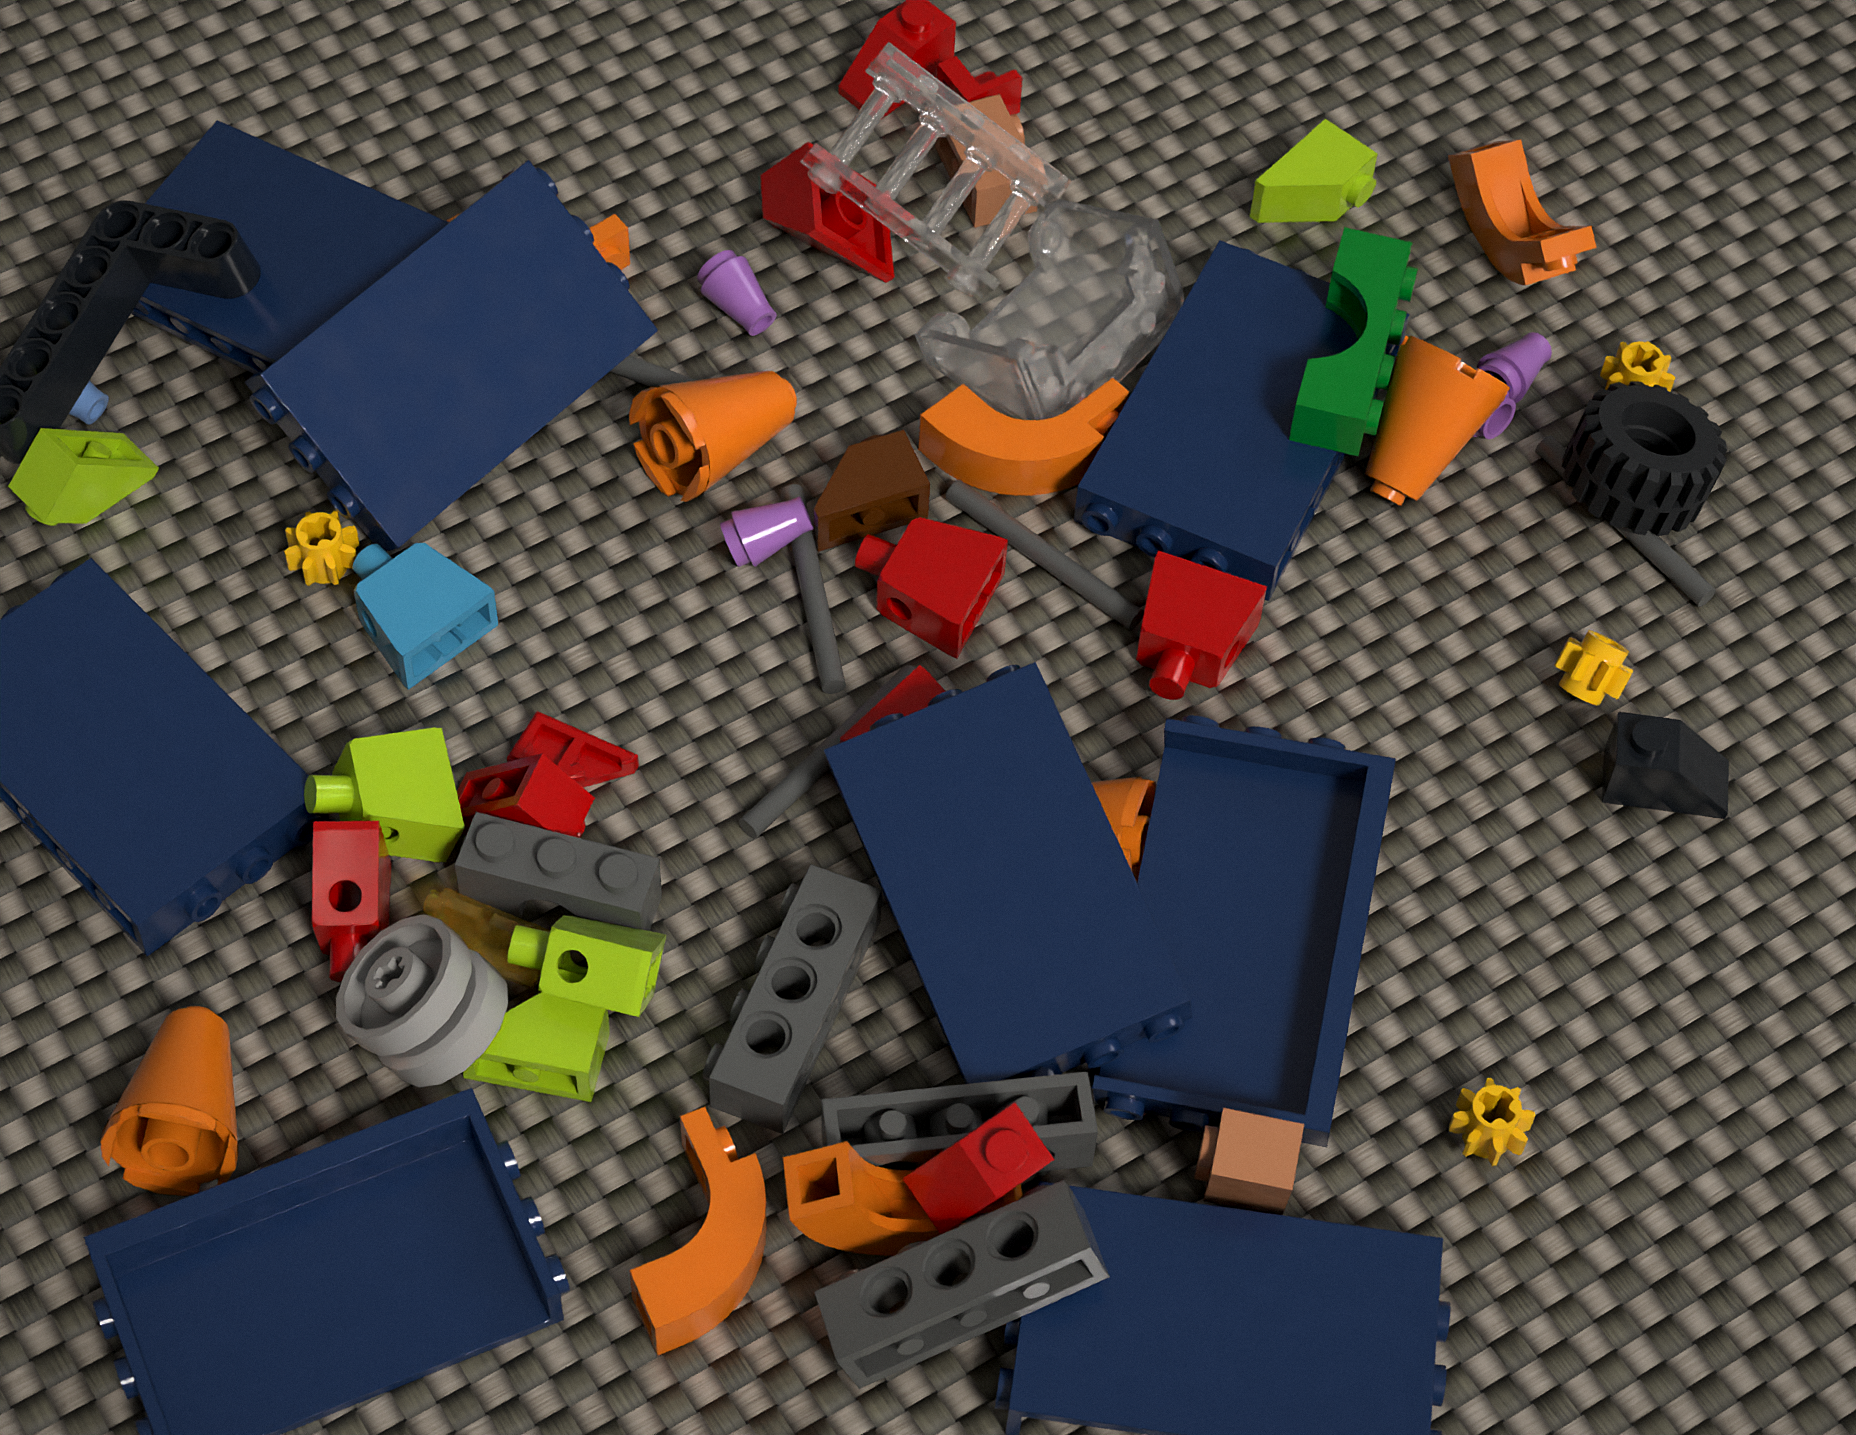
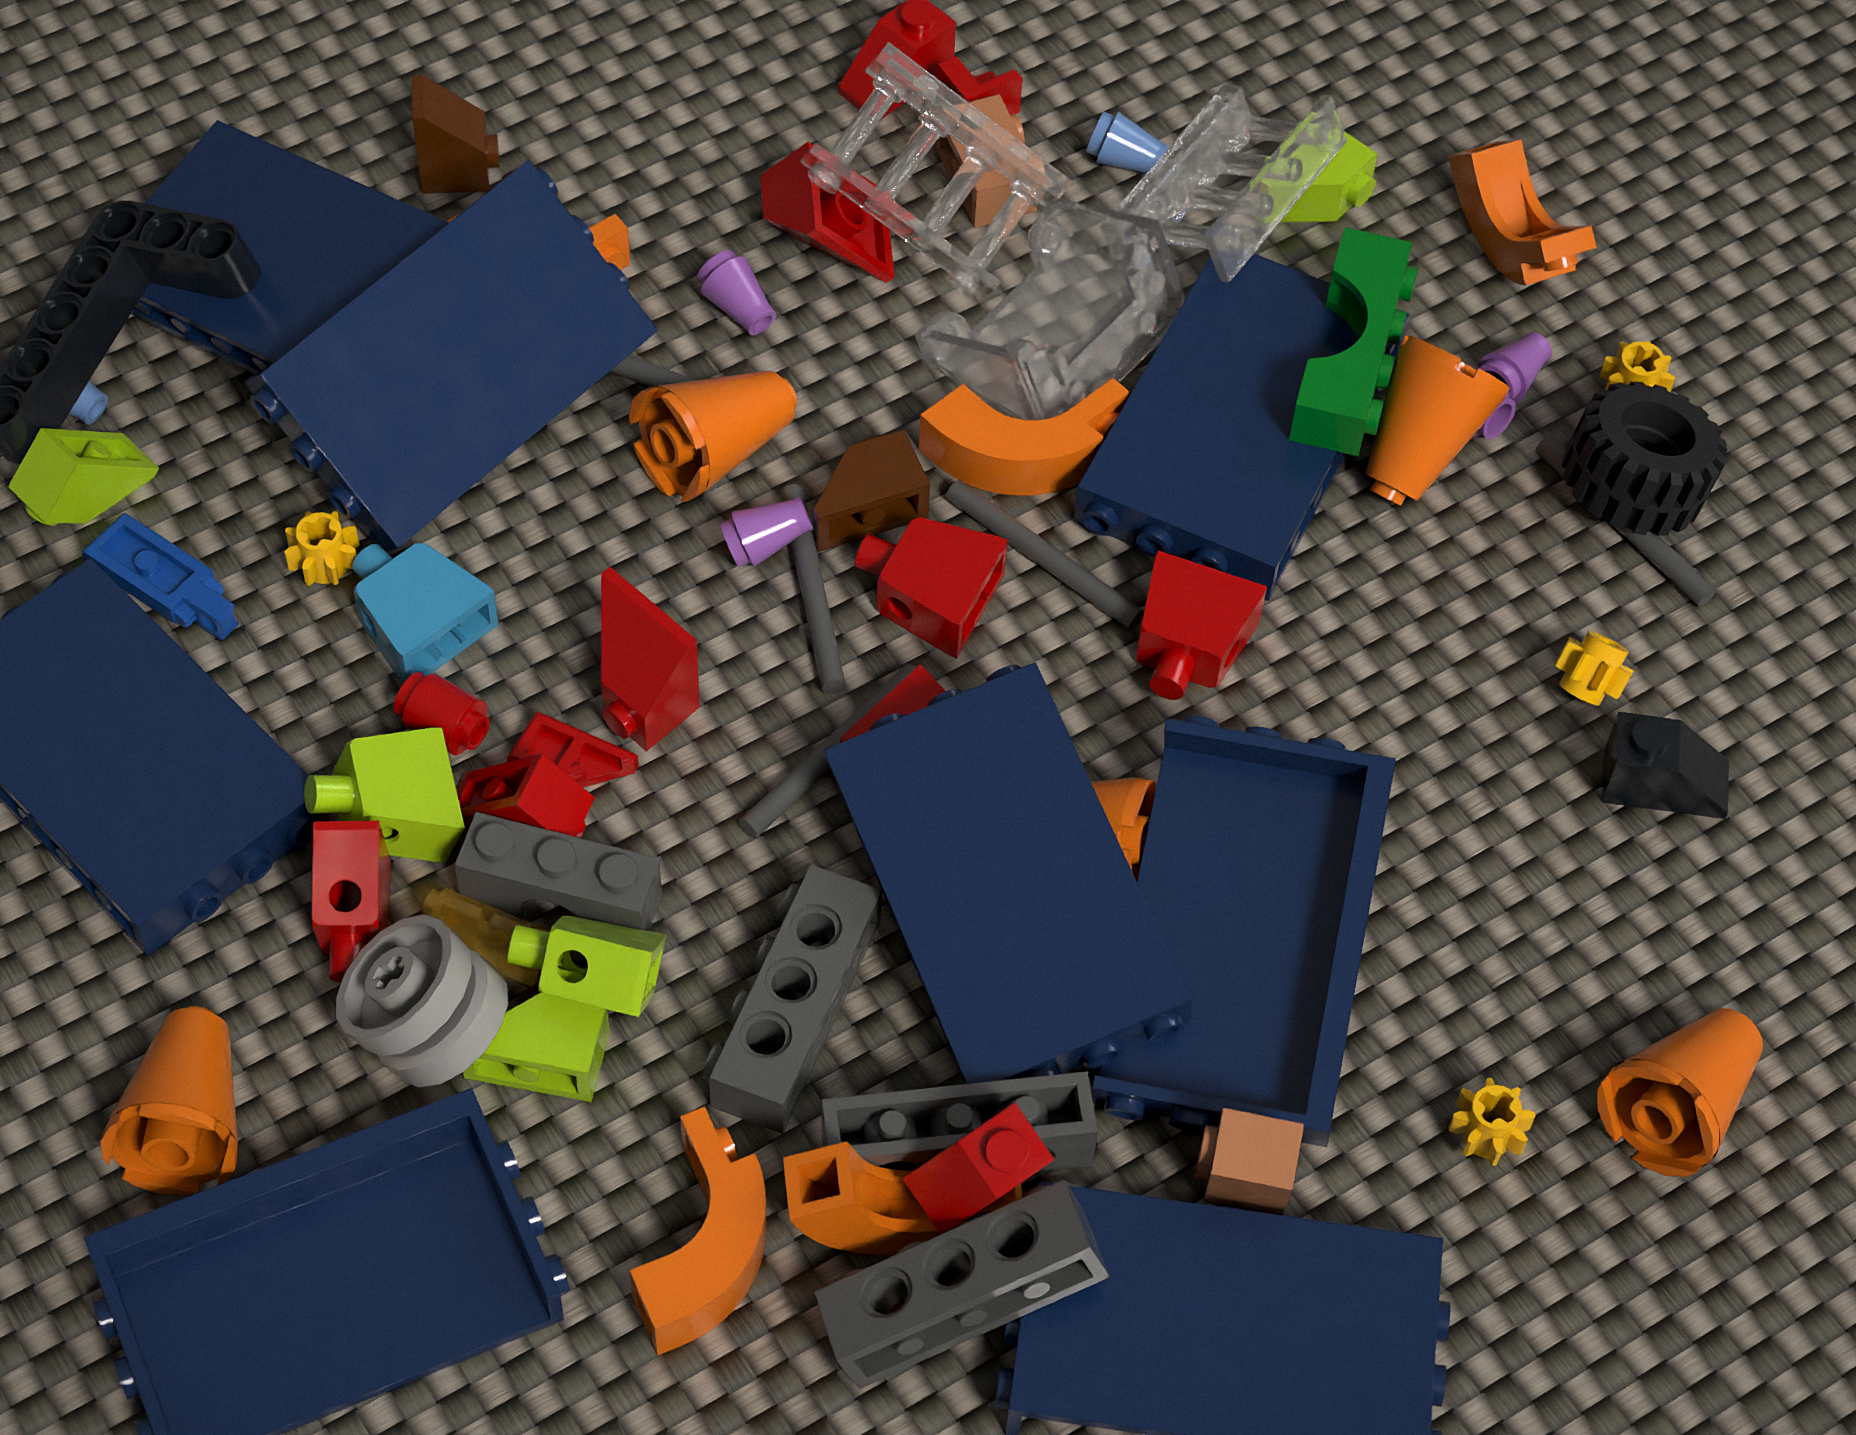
(162, 576): none -> blue hinge
(438, 703): none -> red brick
(451, 140): none -> reddish brown slope
(645, 665): none -> red slope
(1124, 144): none -> medium blue cone
(1212, 147): none -> clear fence
(1682, 1092): none -> orange cone

